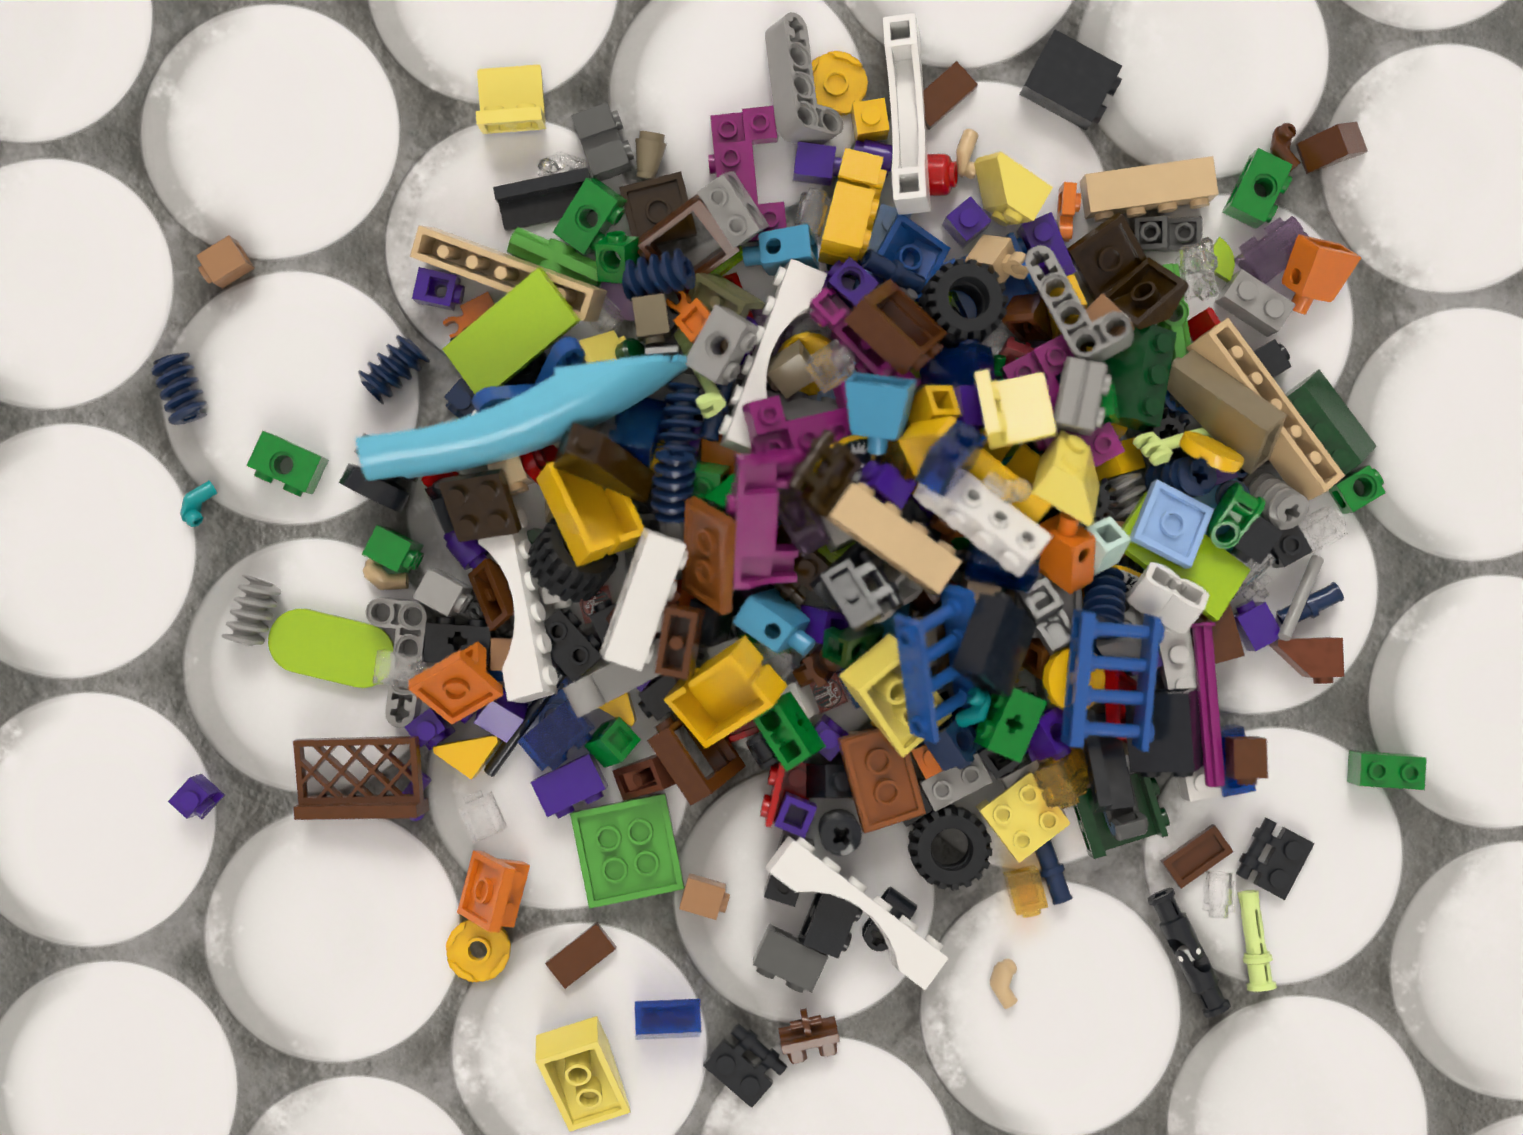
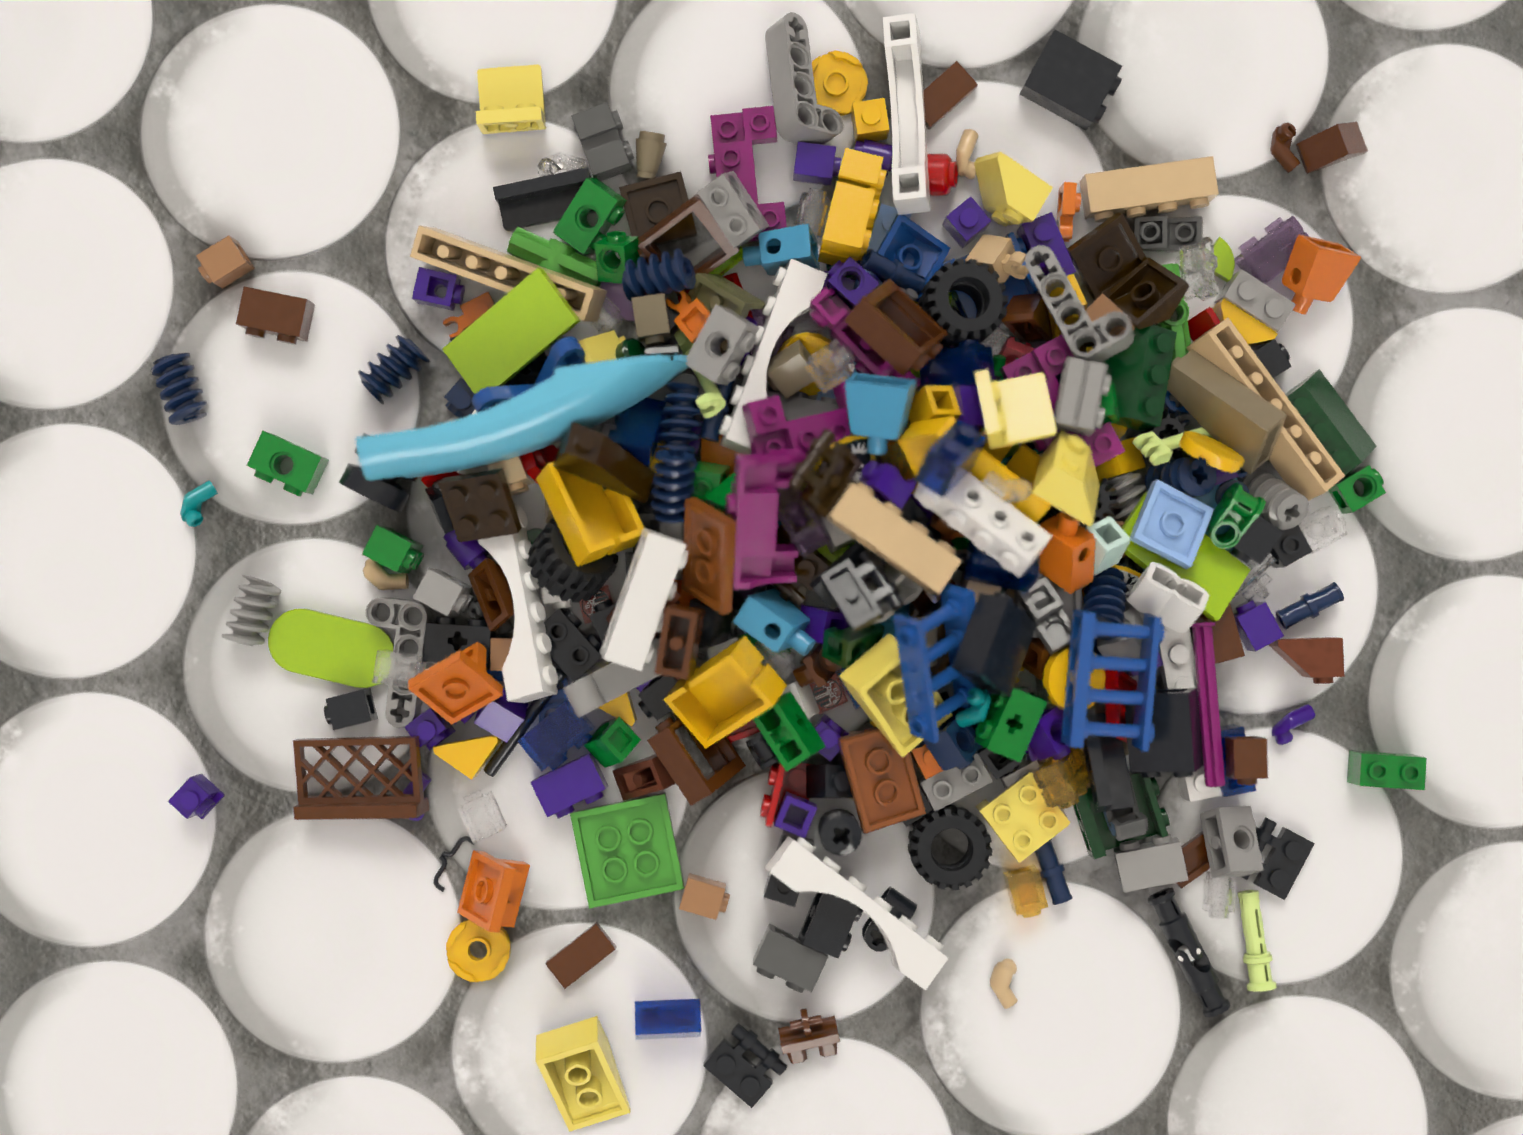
(275, 314): none -> reddish brown brick
(350, 709): none -> black brick
(444, 861): none -> black piece
(1150, 863): none -> light grey brick
(1231, 841): none -> light grey brick
(1250, 328): none -> yellow slope
(1272, 175): green brick -> none
(1291, 720): none -> dark purple arm
(1300, 598): light grey bar -> none

